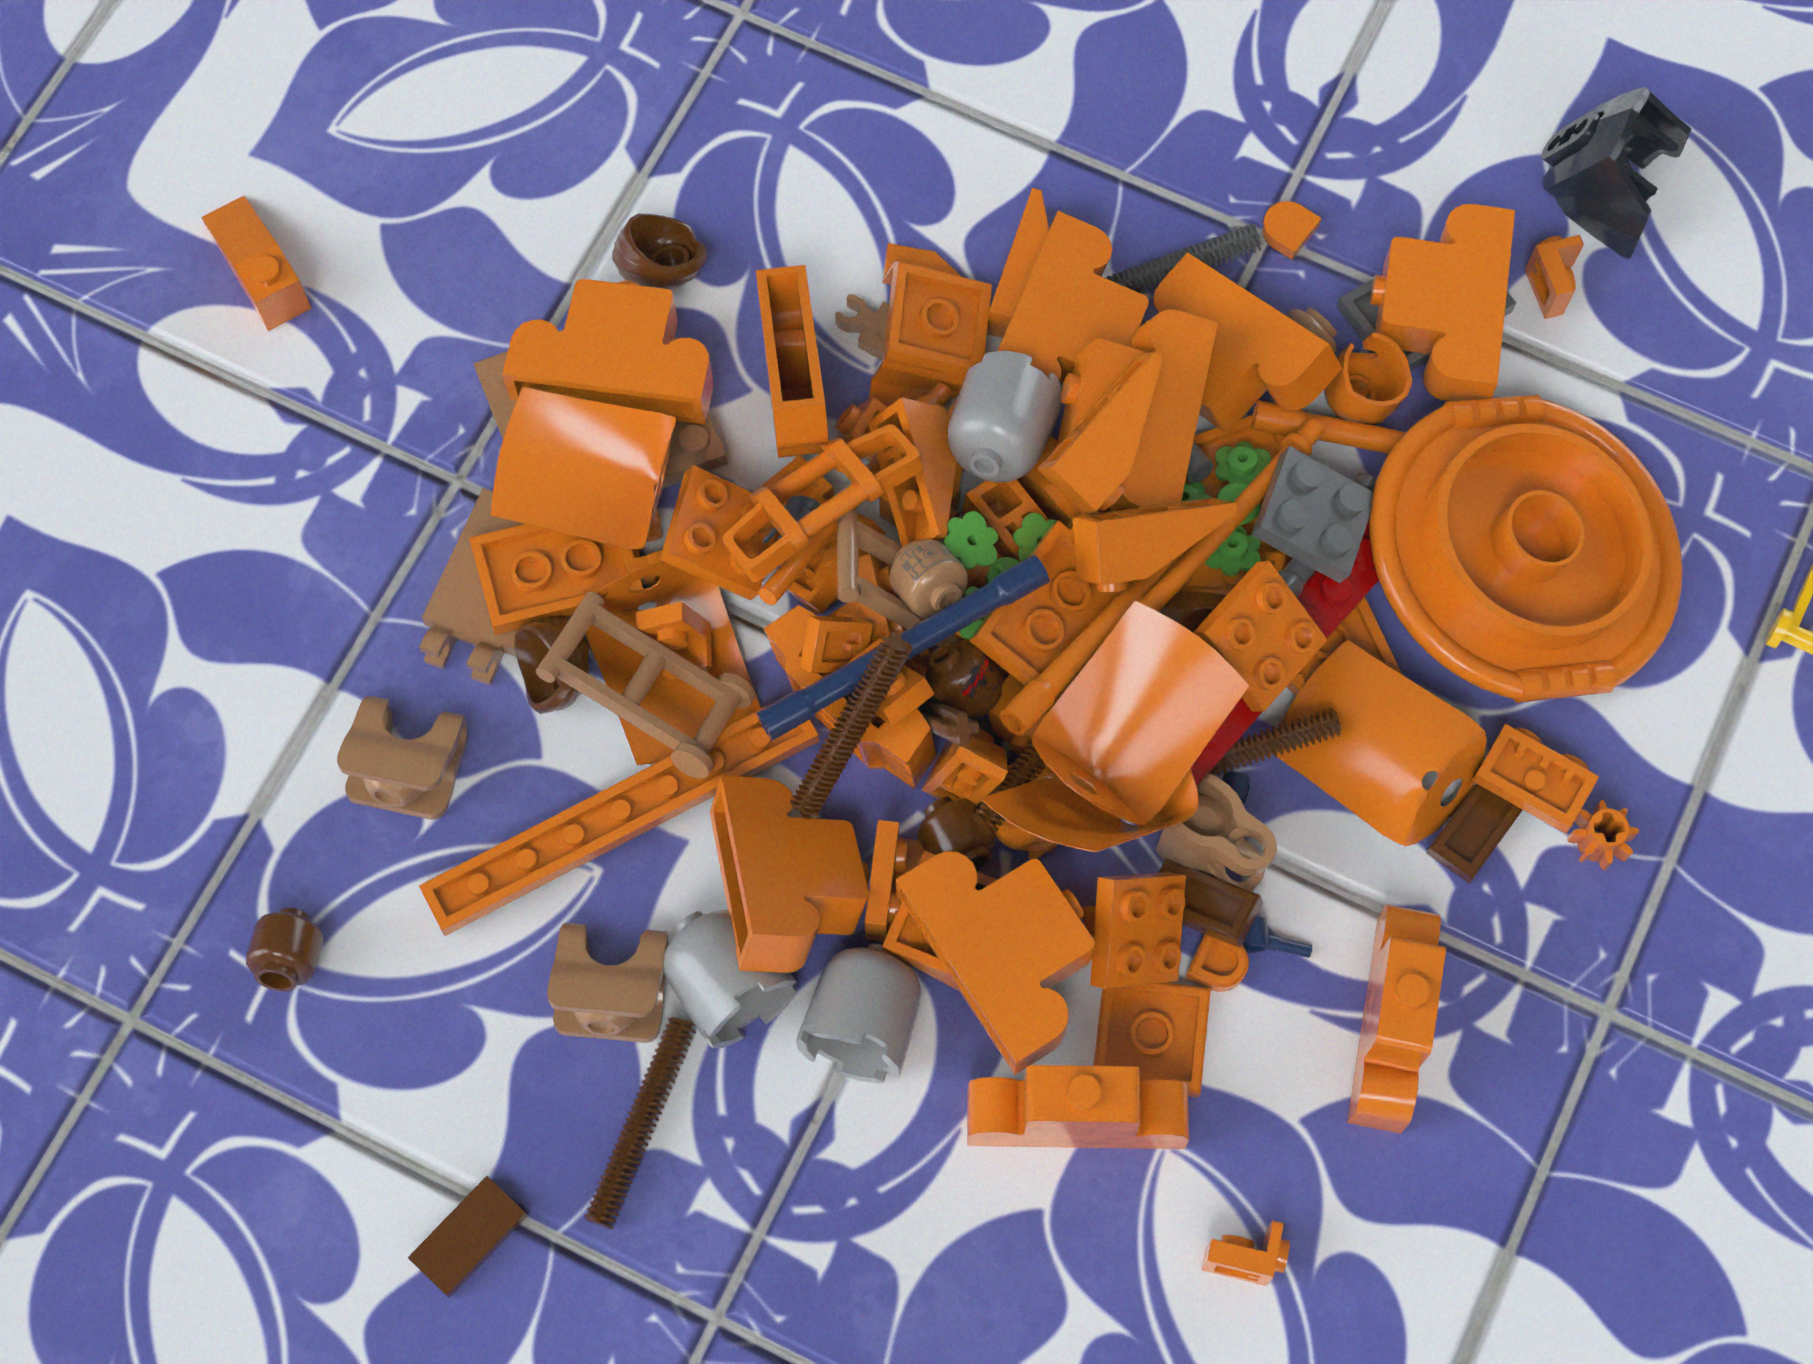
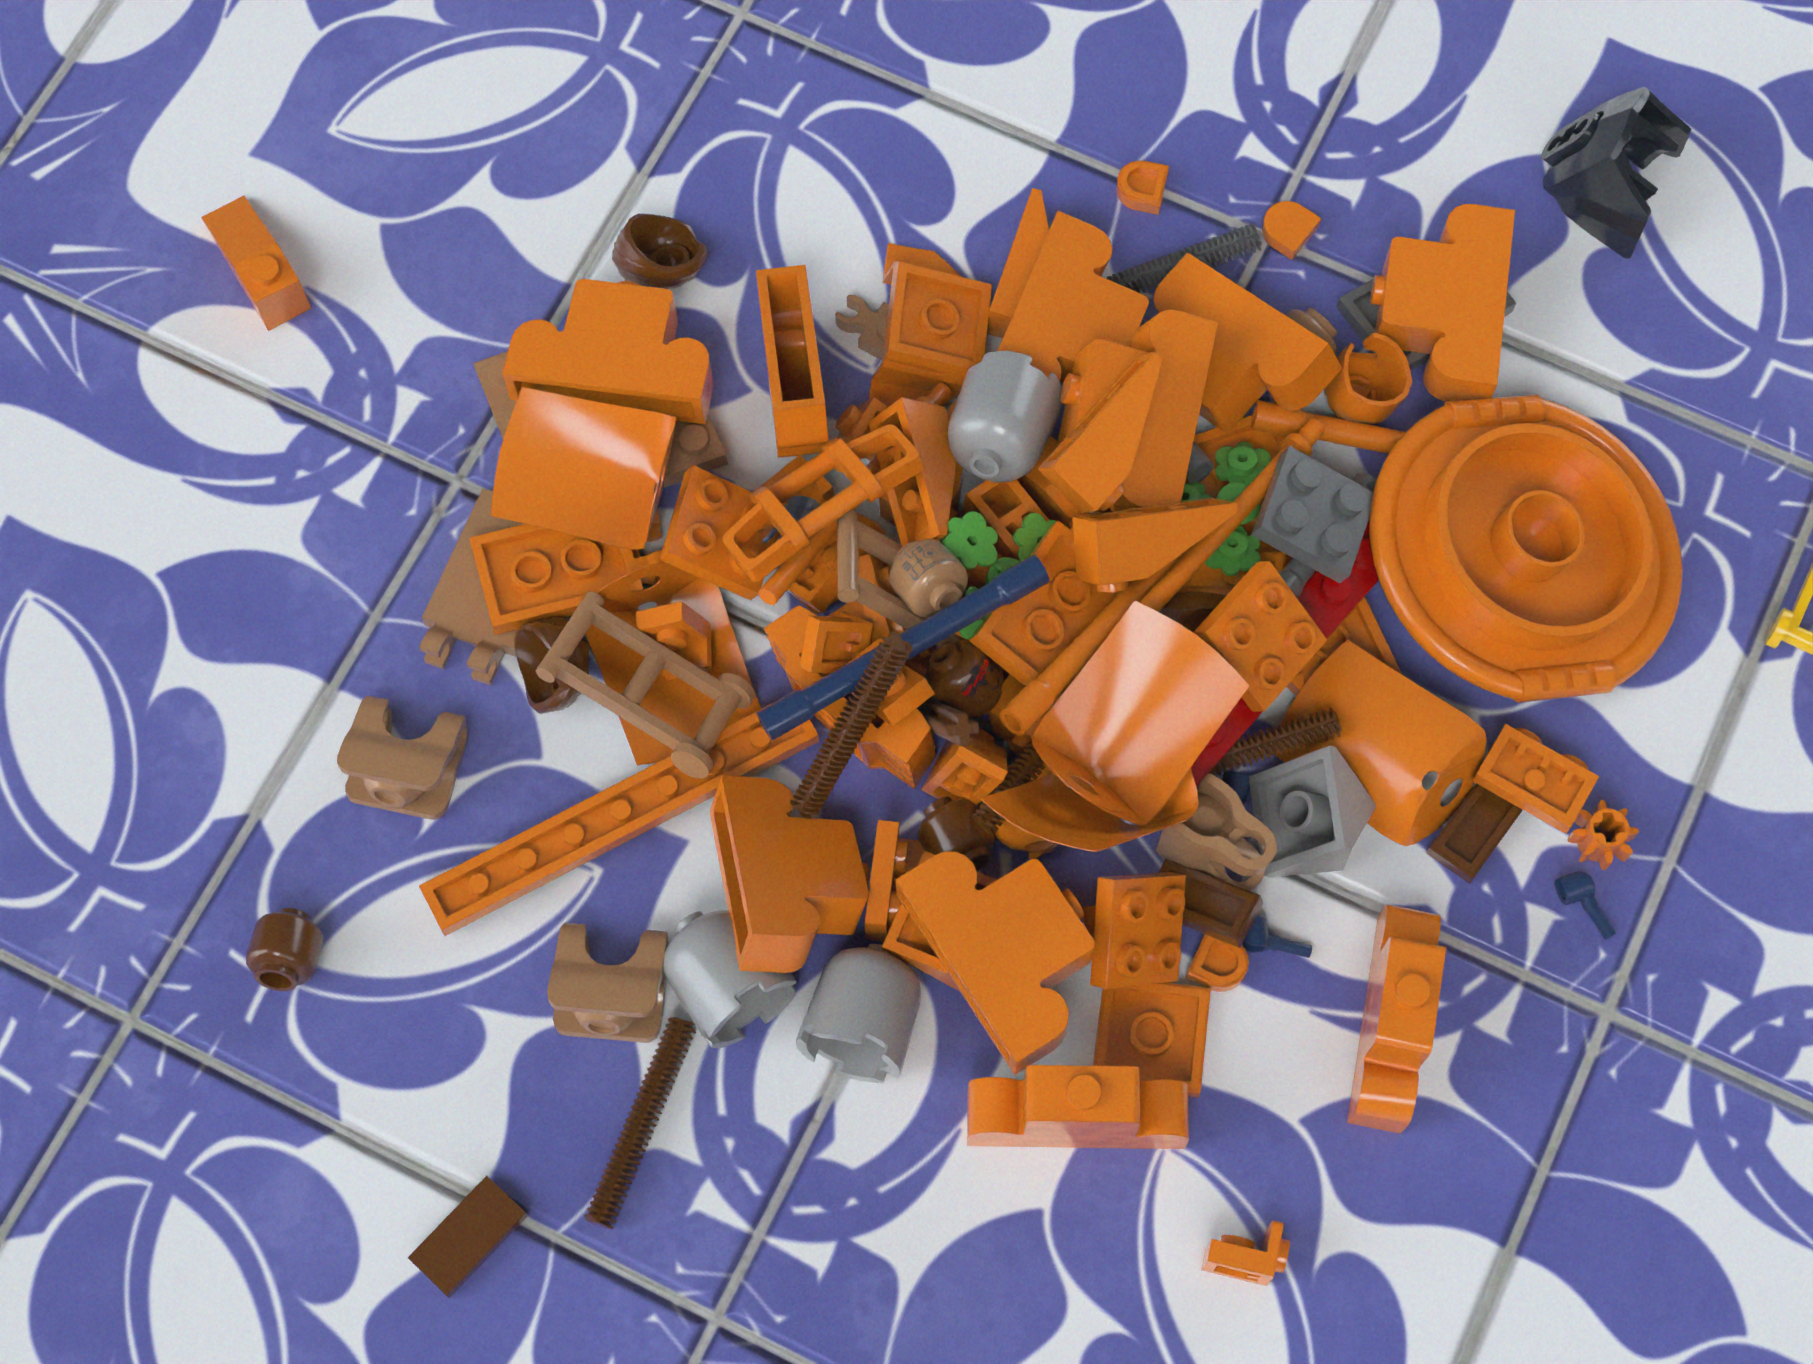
(1142, 186): none -> orange tile
(1312, 810): none -> light grey slope
(1551, 273): orange bracket -> none
(1580, 887): none -> dark blue hand

